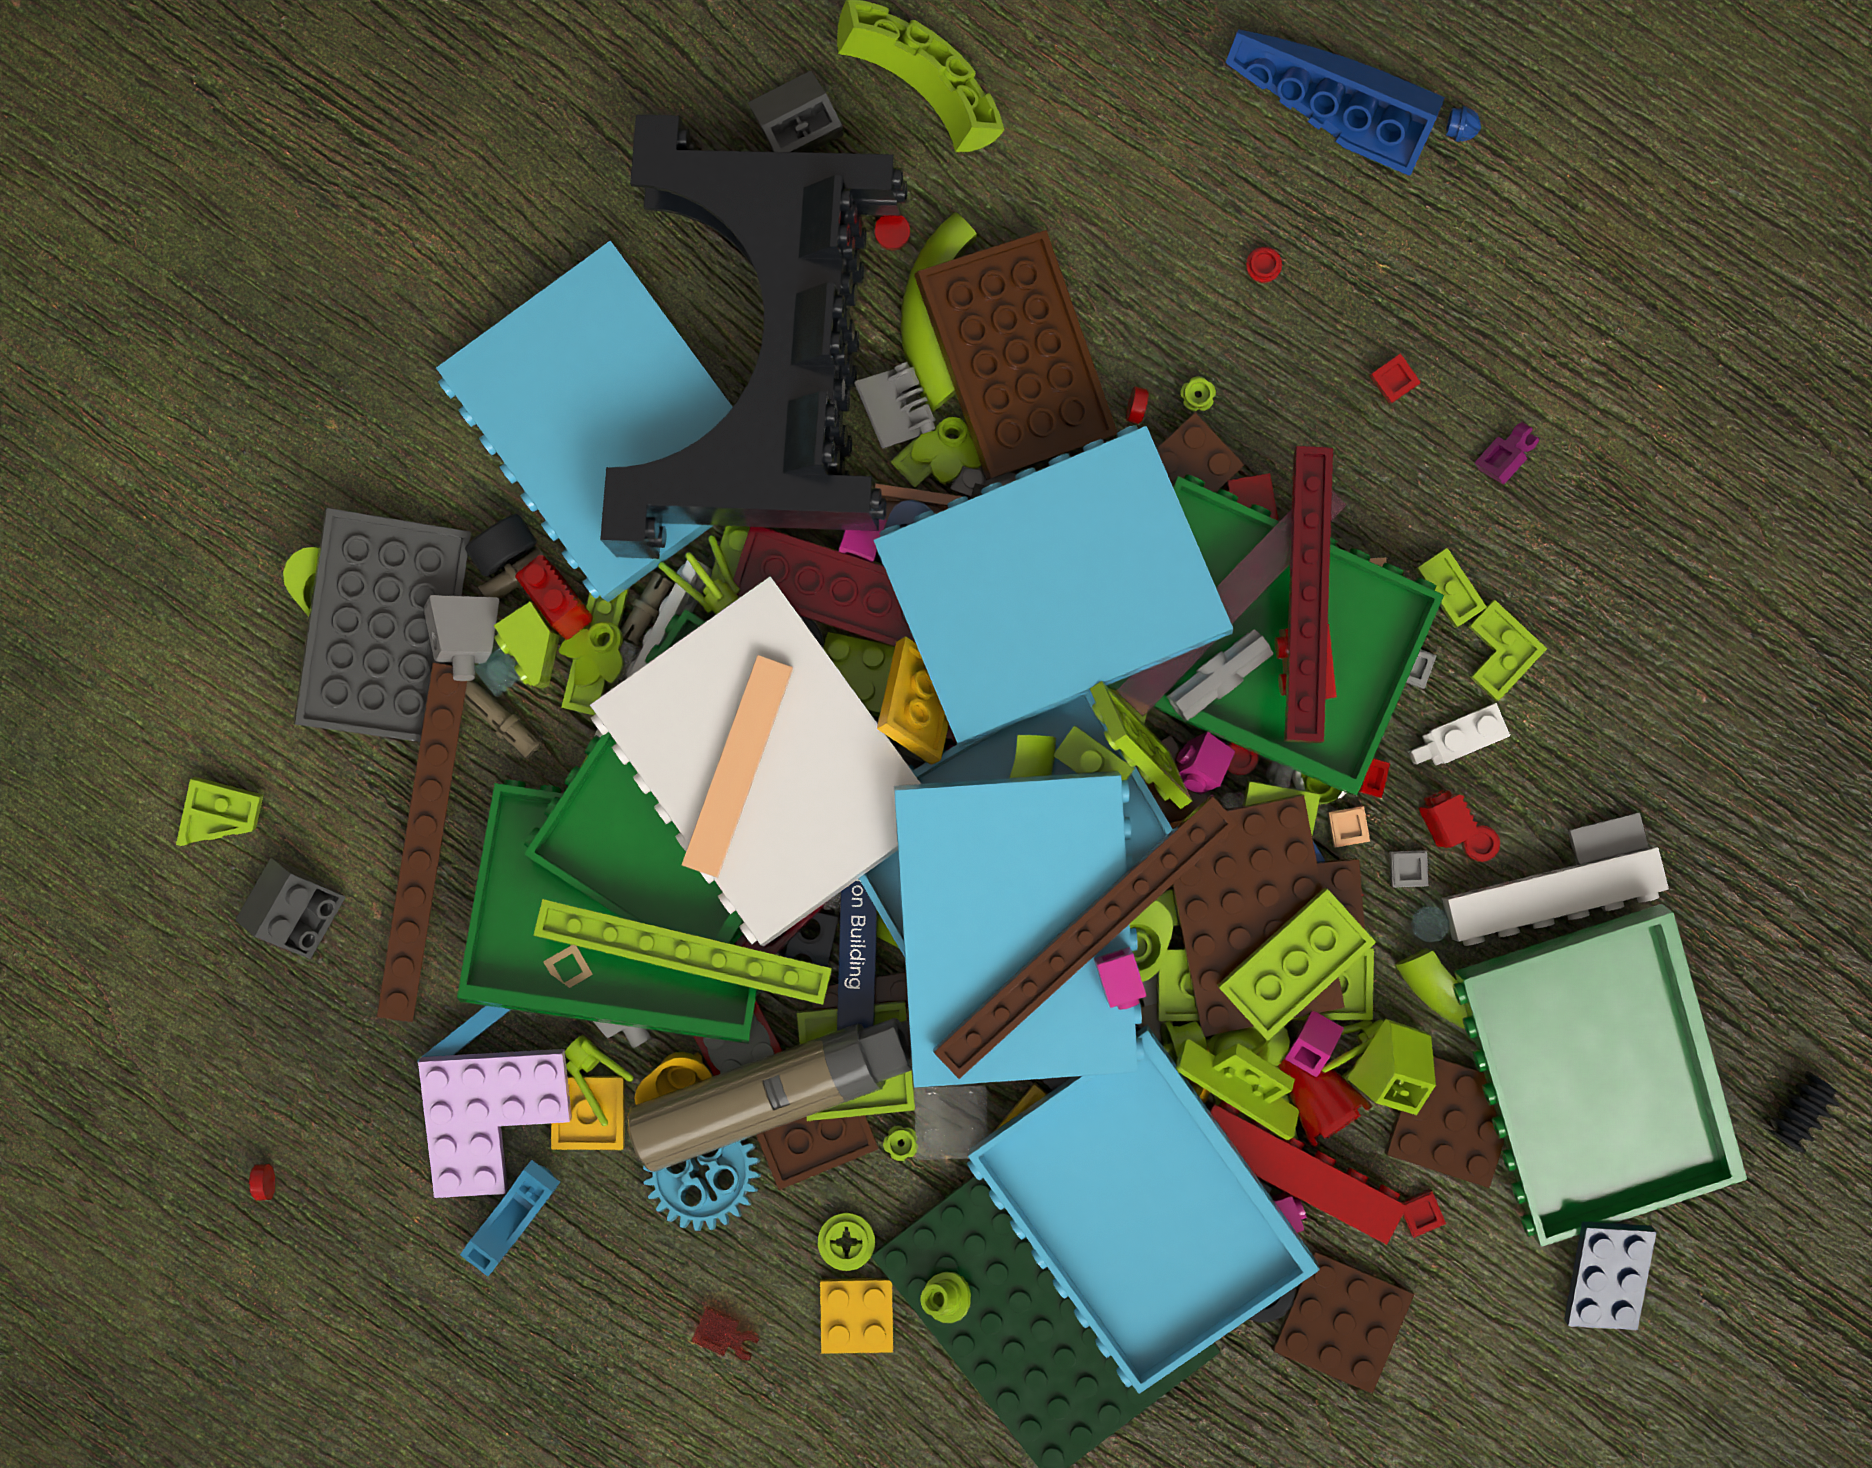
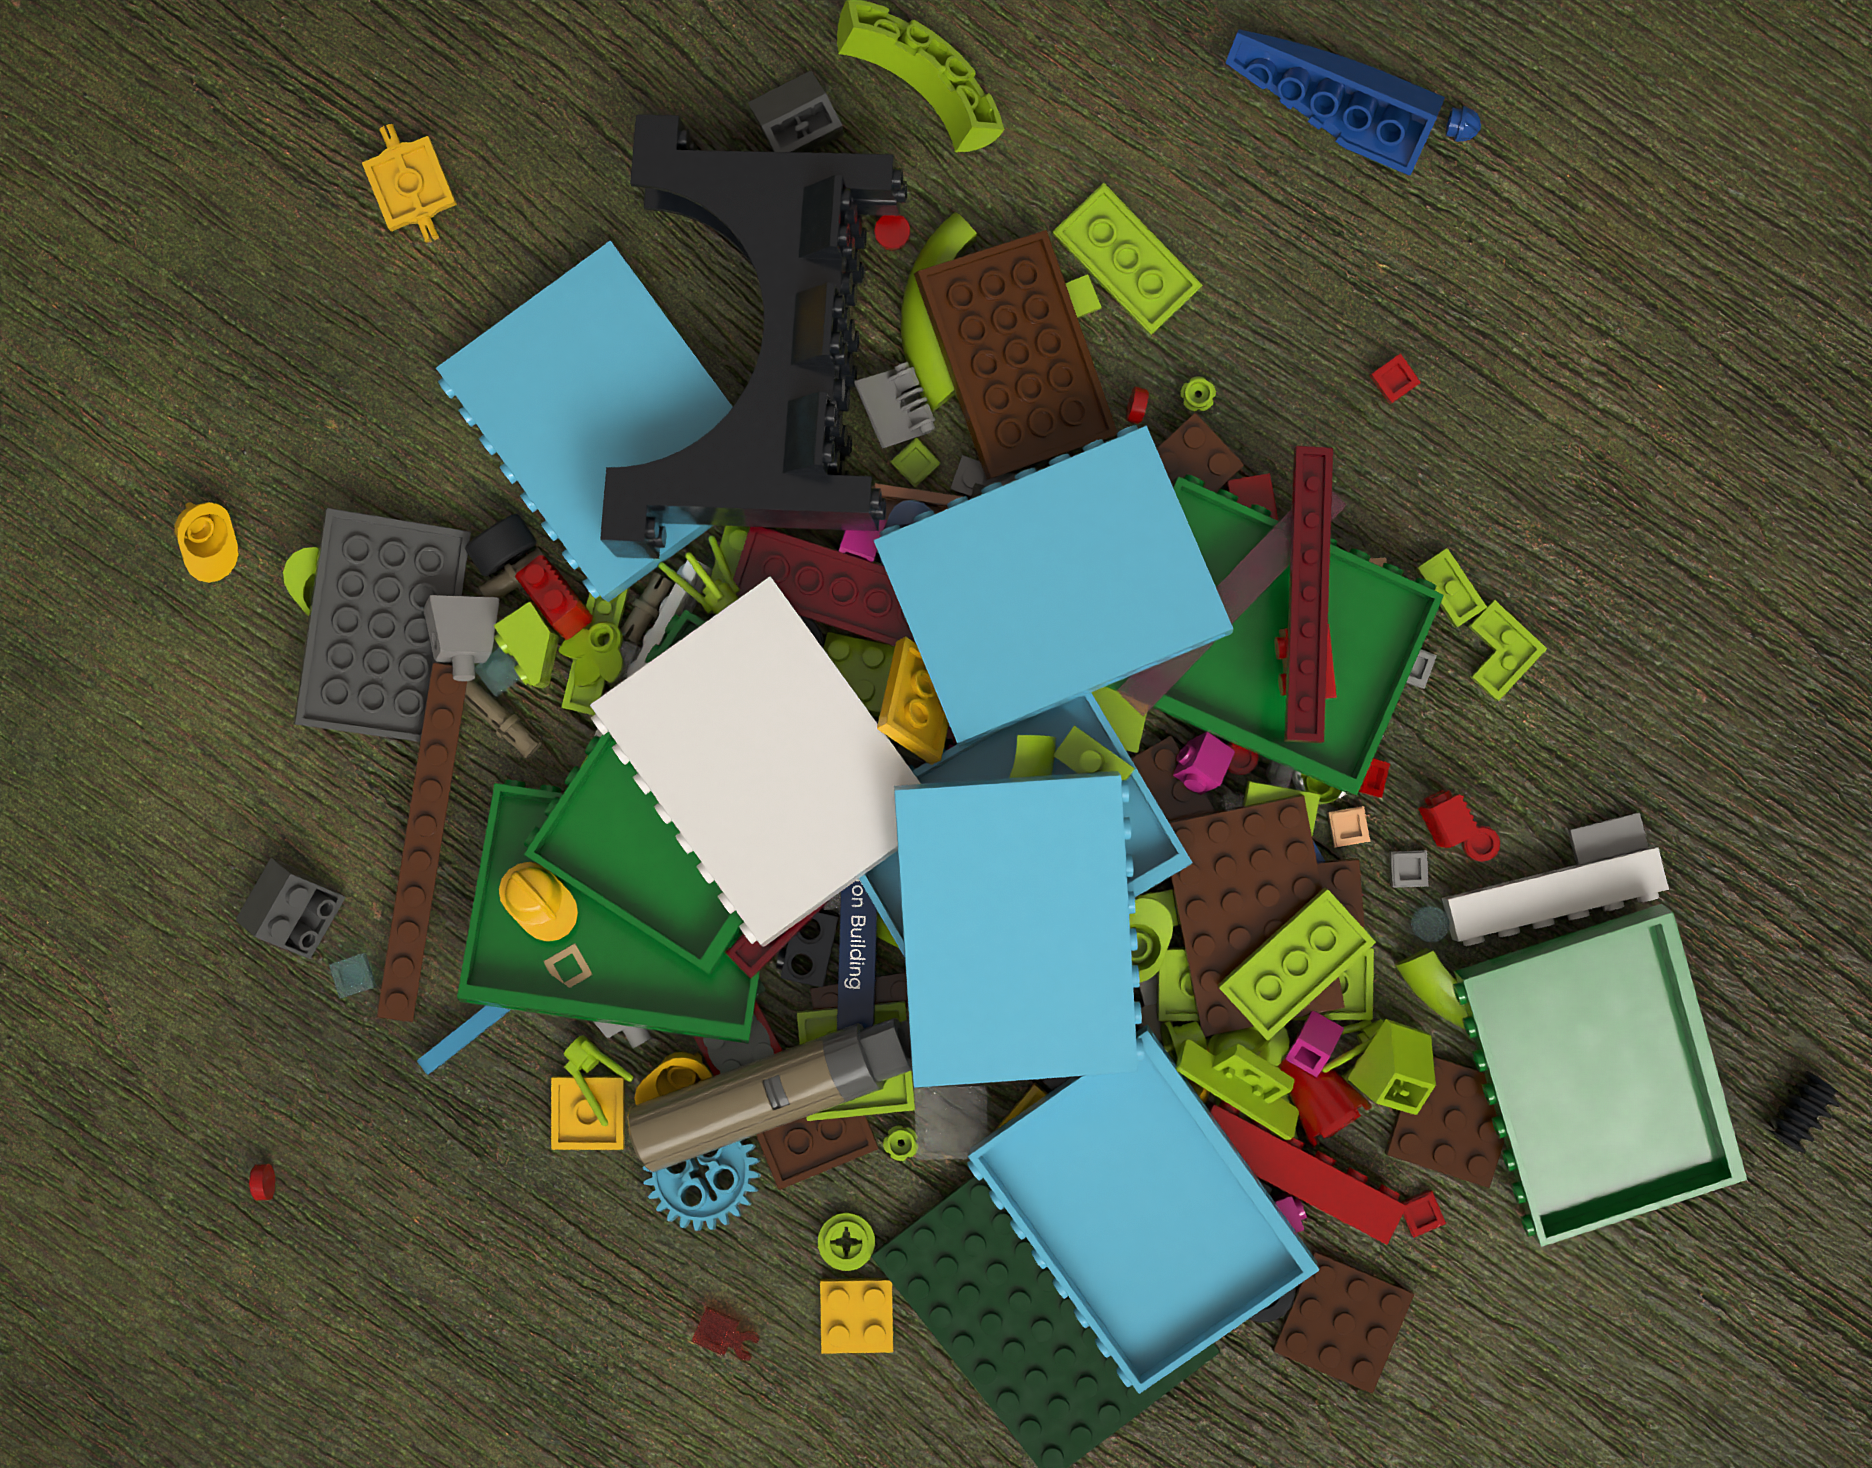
(206, 541): none -> yellow piece
(217, 811): lime wing -> none
(352, 975): none -> clear light blue plate
(409, 183): none -> yellow plate
(470, 1101): lavender plate -> none
(510, 1218): dark azure arch -> none
(538, 901): none -> yellow piece
(682, 952): lime plate -> none
(737, 766): light nougat tile -> none
(946, 1297): lime piece -> none
(947, 454): lime plate -> none
(1083, 296): none -> lime tile
(1085, 937): reddish brown plate -> none
(1120, 978): dark pink brick -> none
(1127, 259): none -> lime tile
(1139, 745): lime plate -> none
(1220, 675): light grey piece -> none
(1263, 264): red plate -> none
(1461, 736): white hinge -> none
(1507, 455): magenta plate -> none
(1610, 1275): plate -> none

